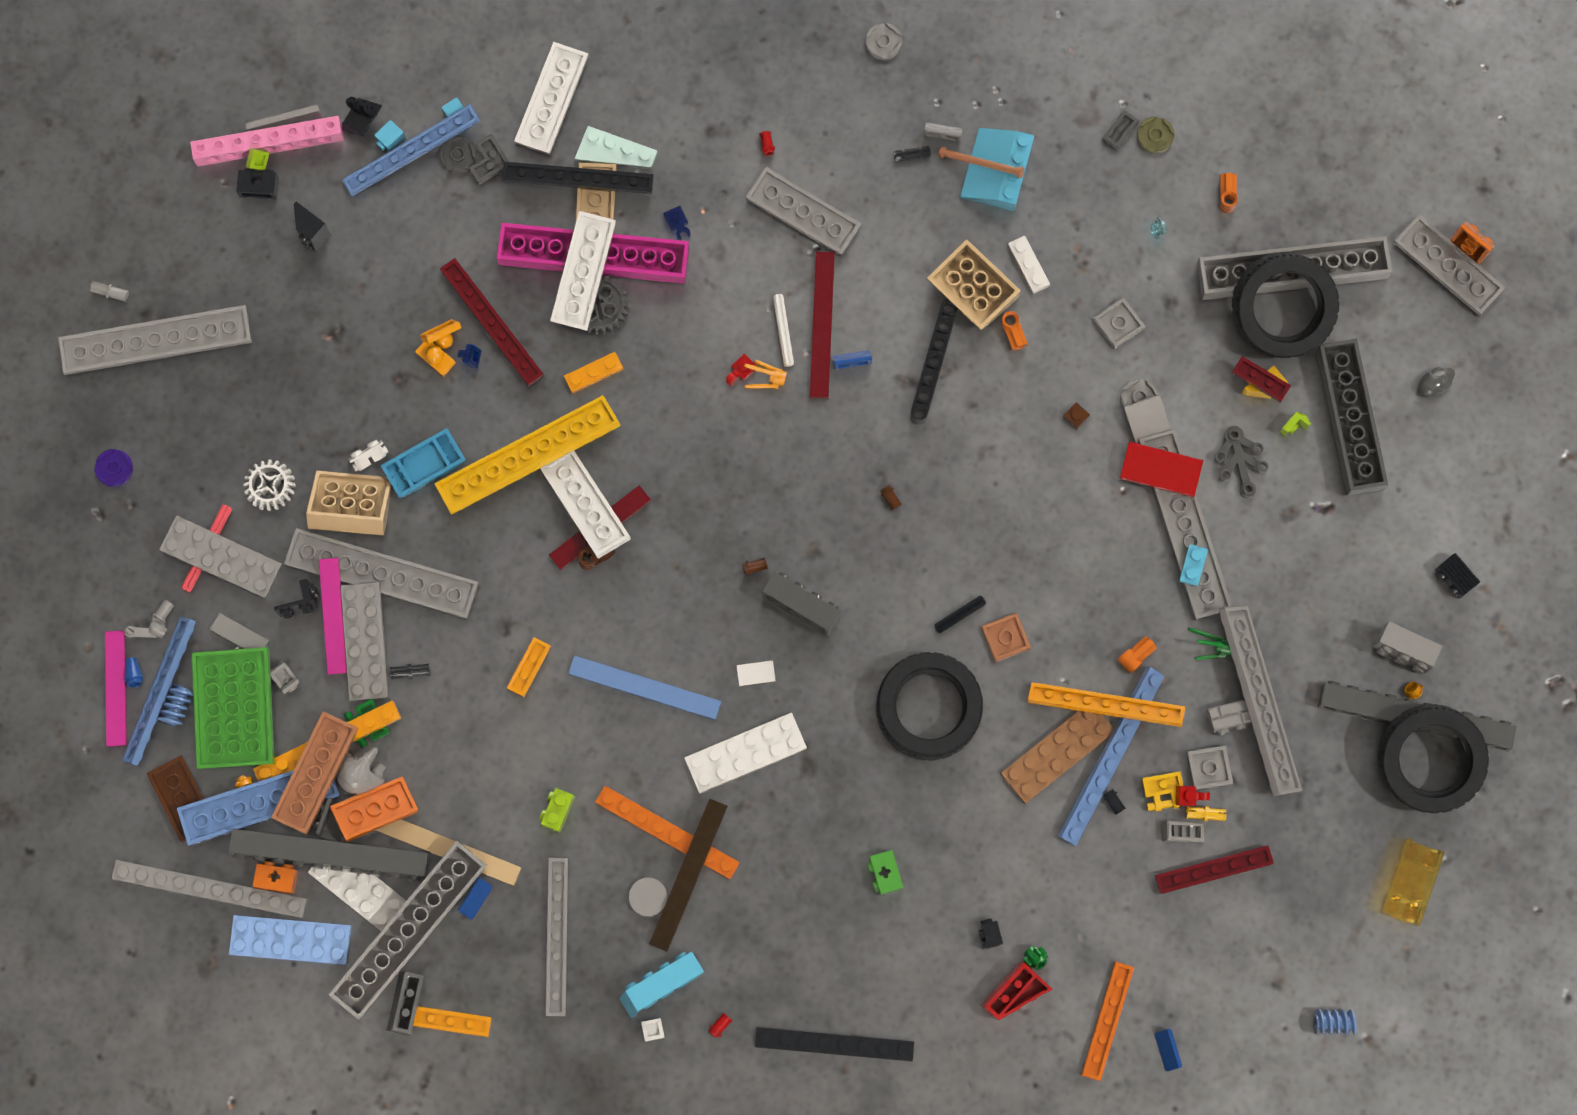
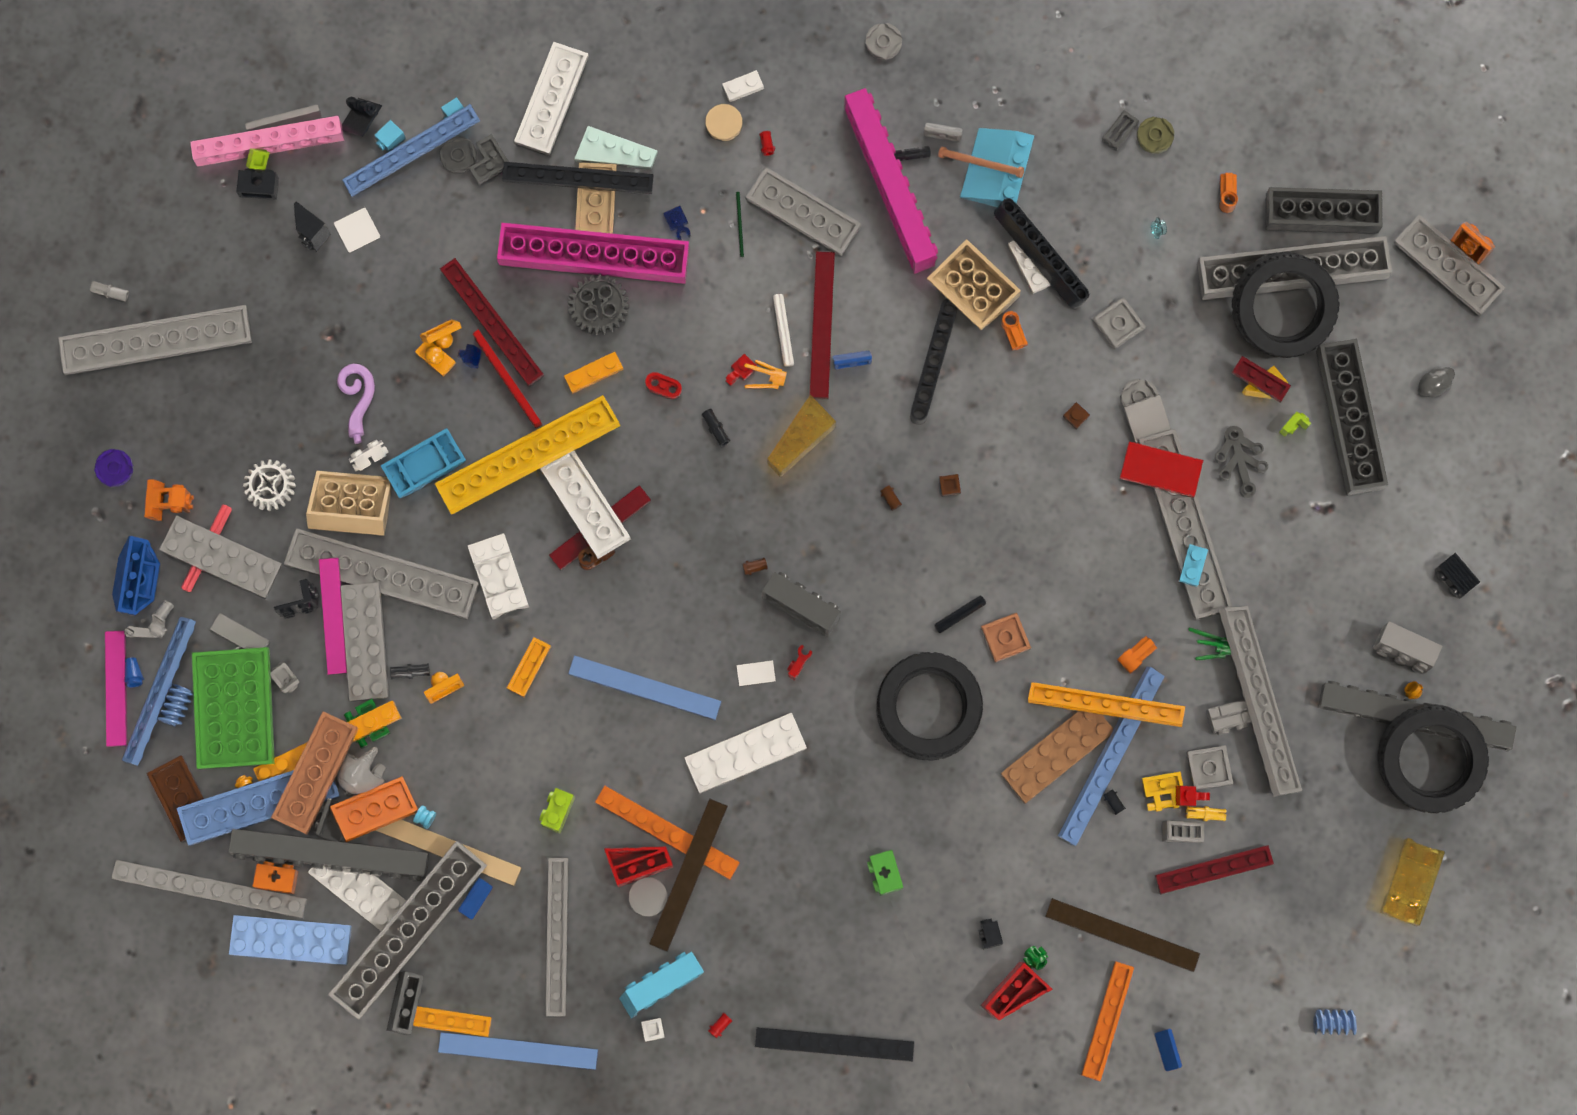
(135, 576): none -> blue wedge
(178, 501): none -> orange tile
(355, 424): none -> lavender plant
(357, 229): none -> white sticker
(424, 817): none -> medium azure wheel
(442, 686): none -> light orange tile
(498, 575): none -> white piece
(507, 379): none -> red tile
(518, 1051): none -> medium blue tile
(583, 270): white plate -> none
(637, 863): none -> red wedge
(663, 386): none -> red plate
(715, 427): none -> black pin
(723, 122): none -> tan tile
(740, 224): none -> dark green axle
(743, 86): none -> white plate
(796, 667): none -> red plate
(802, 435): none -> clear yellow wedge
(890, 181): none -> dark pink brick
(950, 485): none -> reddish brown plate
(1041, 253): none -> black beam
(1122, 935): none -> dark brown tile
(1324, 210): none -> dark grey brick

